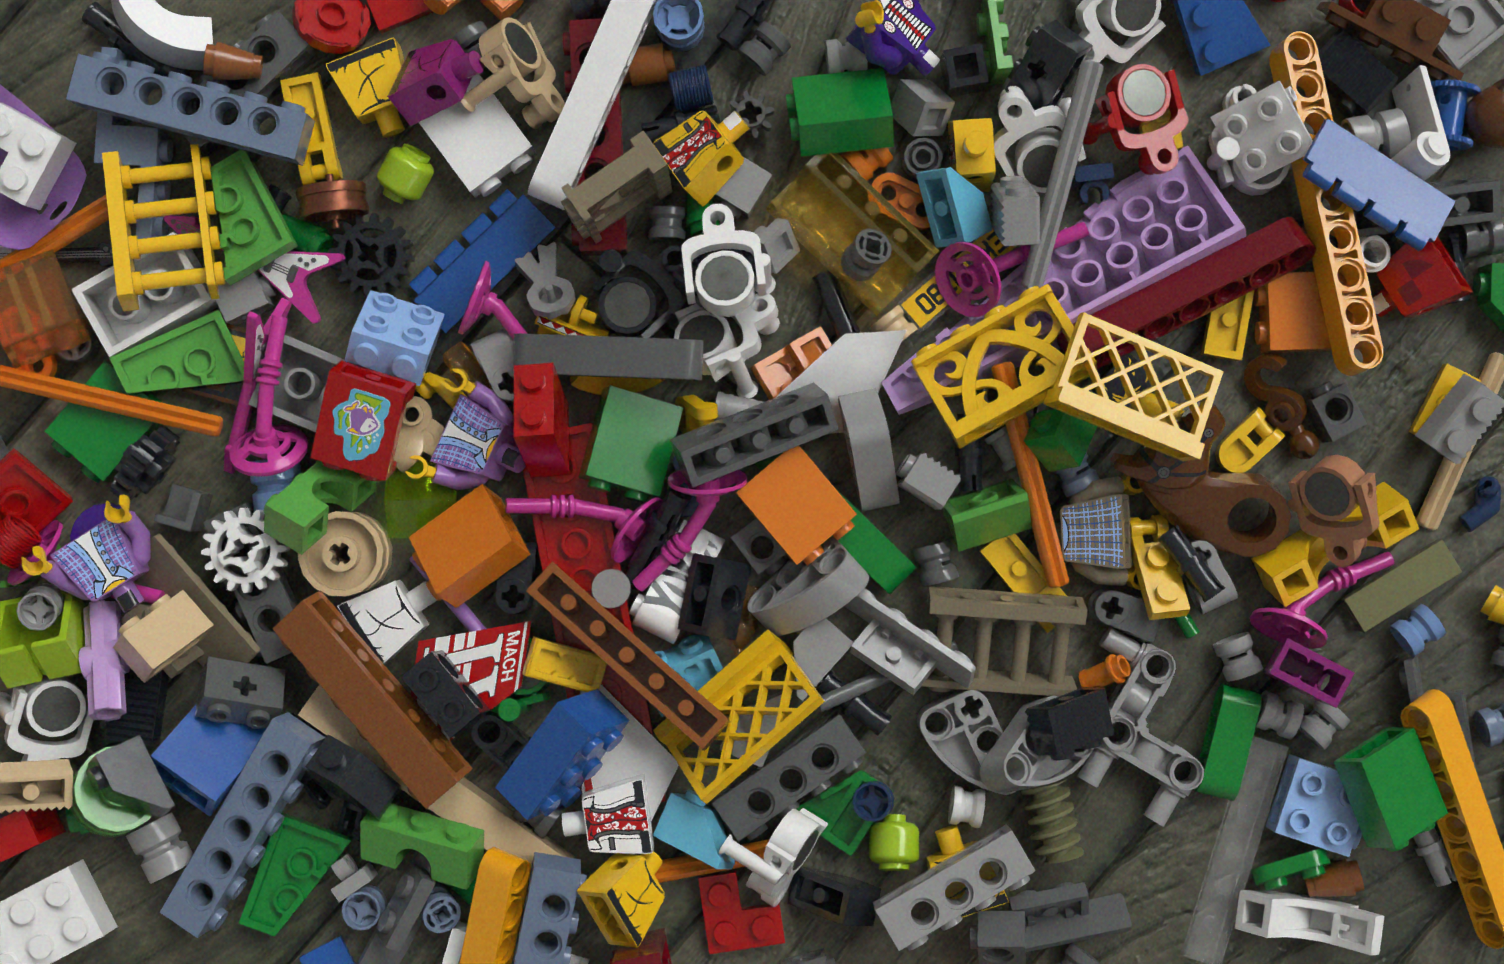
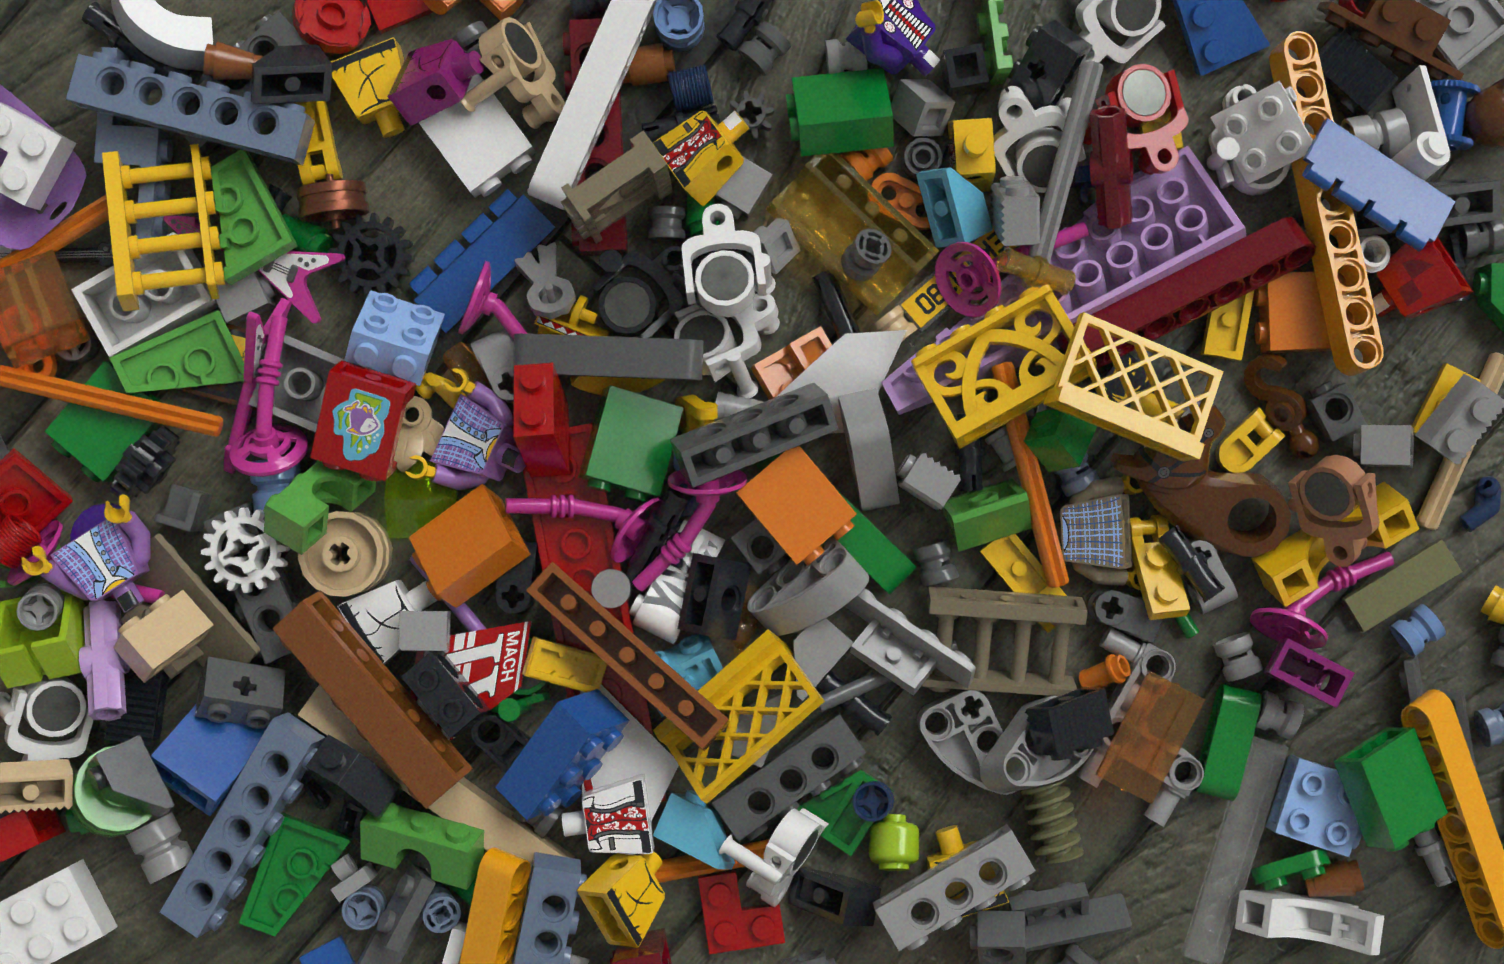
(291, 75): none -> black slope
(405, 173): lime head -> none
(424, 630): none -> light grey panel
(966, 806): white wheel -> none
(1035, 270): none -> clear yellow pin
(1111, 166): none -> dark red piece
(1150, 737): none -> clear orange piece
(1319, 731): light grey wheel -> none
(1385, 445): none -> light grey brick

